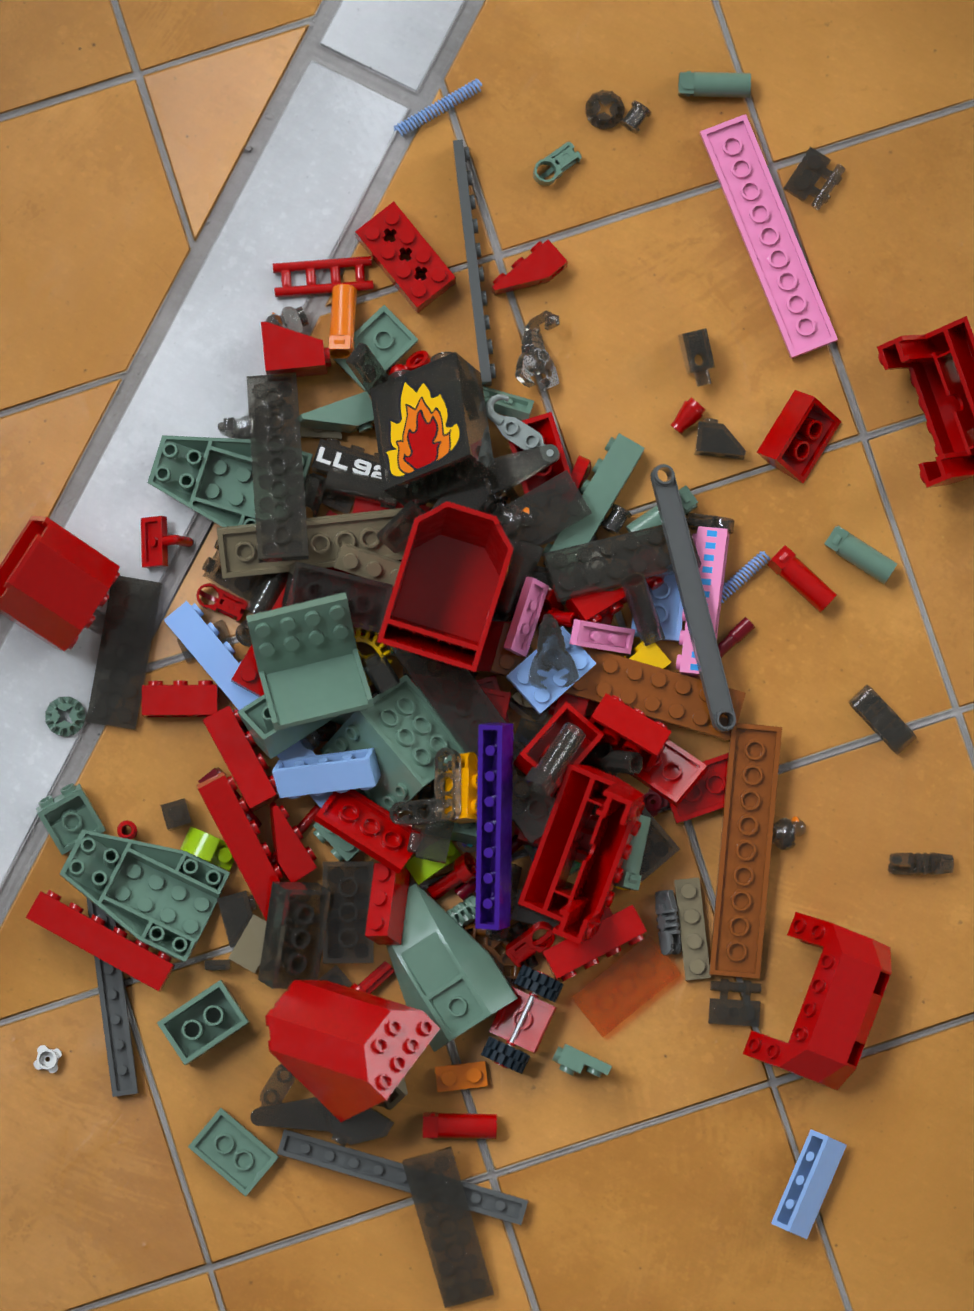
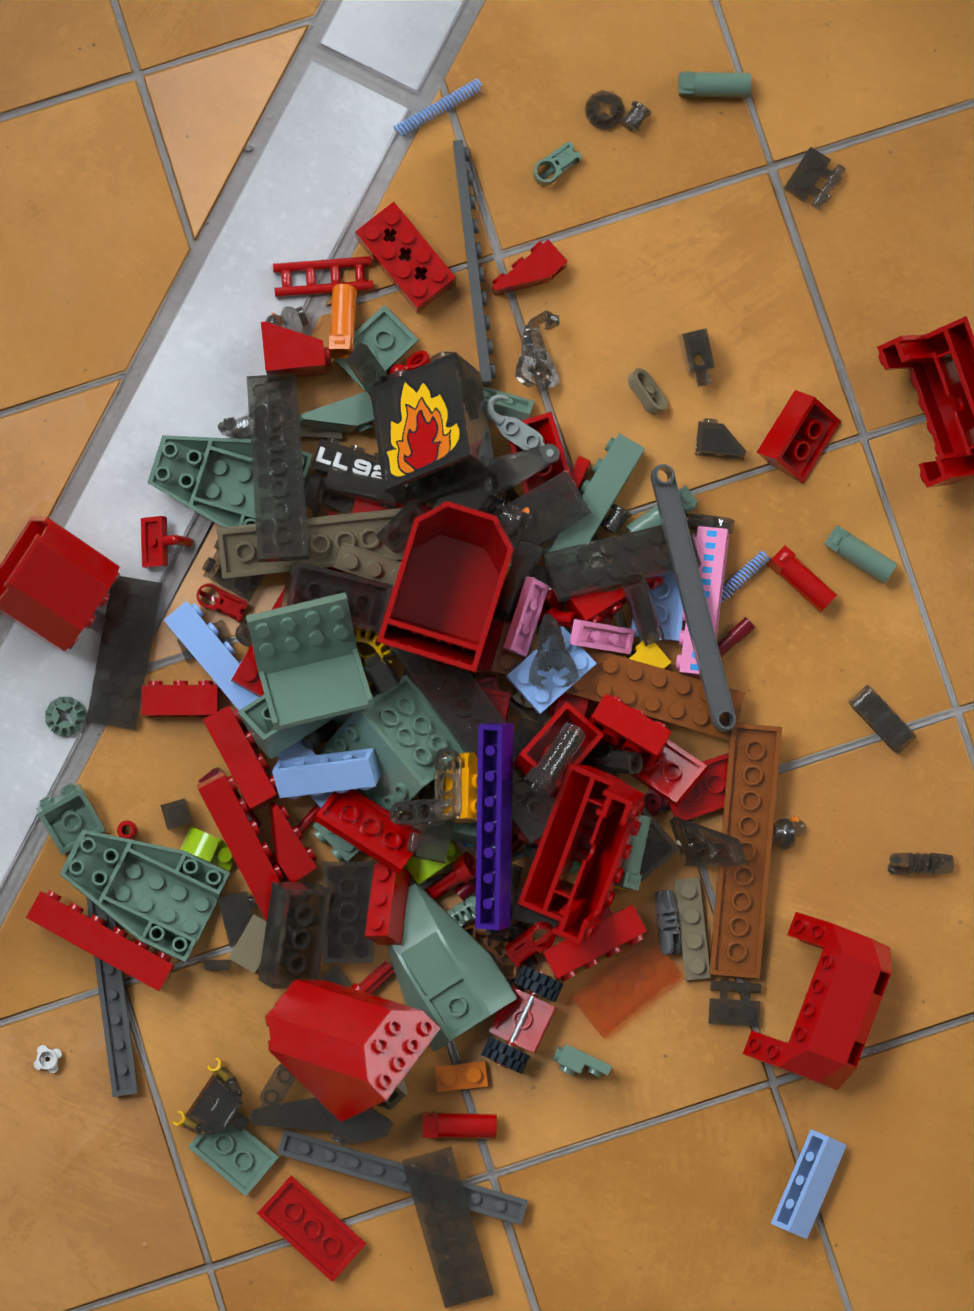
(203, 1022): sand green brick -> none
(215, 1105): none -> clear smoke torso
(267, 592): clear smoke piece -> none
(311, 1228): none -> red plate
(647, 391): none -> dark tan plate
(688, 414): red cone -> none
(706, 846): none -> clear smoke wing
(768, 236): bright pink plate -> none

